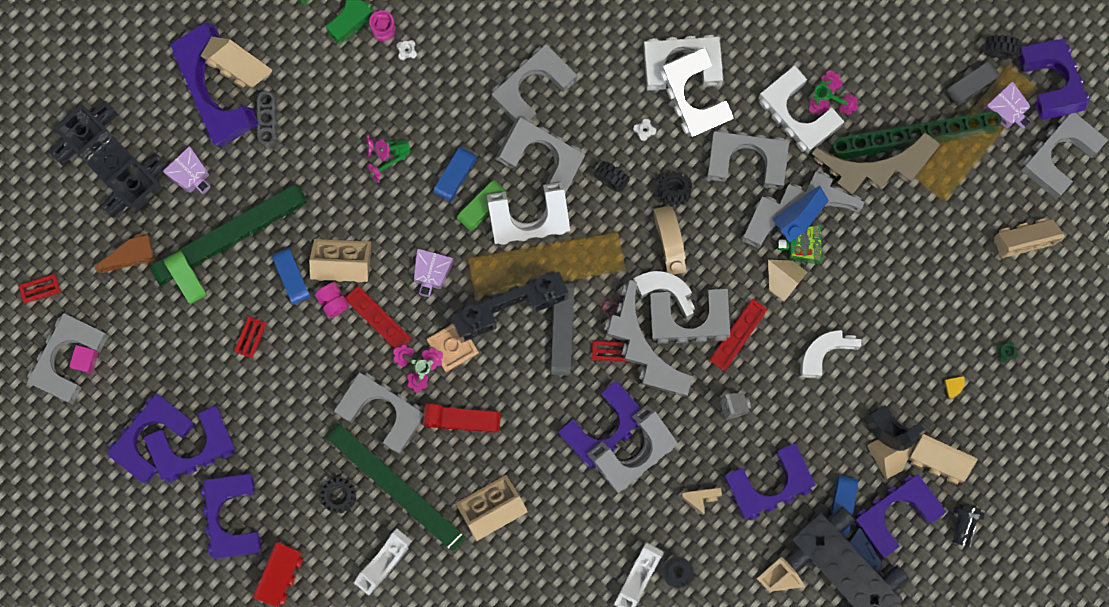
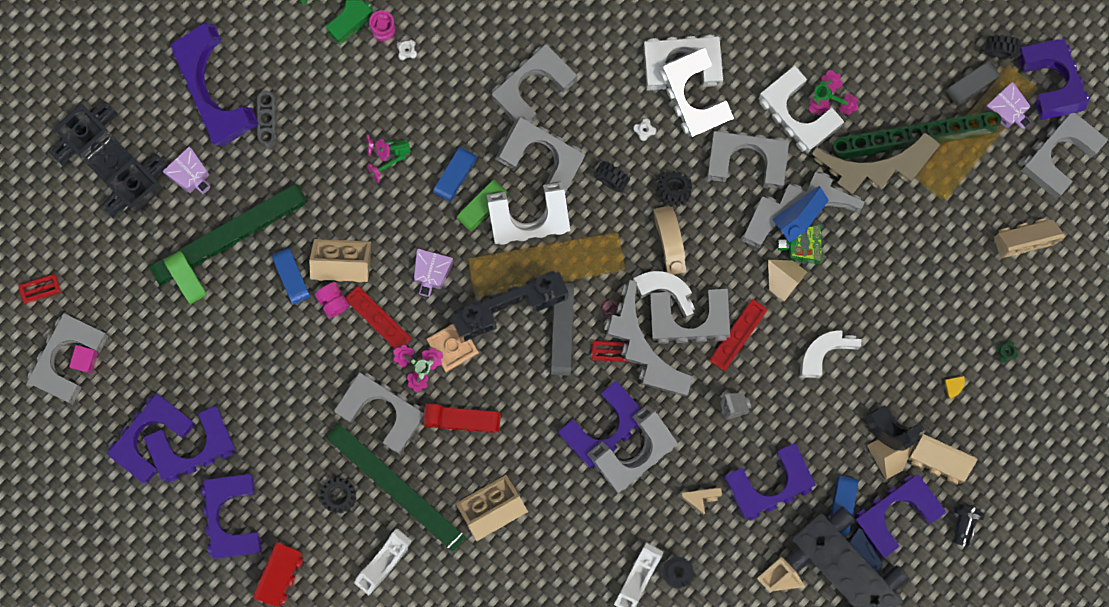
(131, 253): dark orange slope -> none
(234, 62): tan slope -> none
(245, 330): red tile -> none

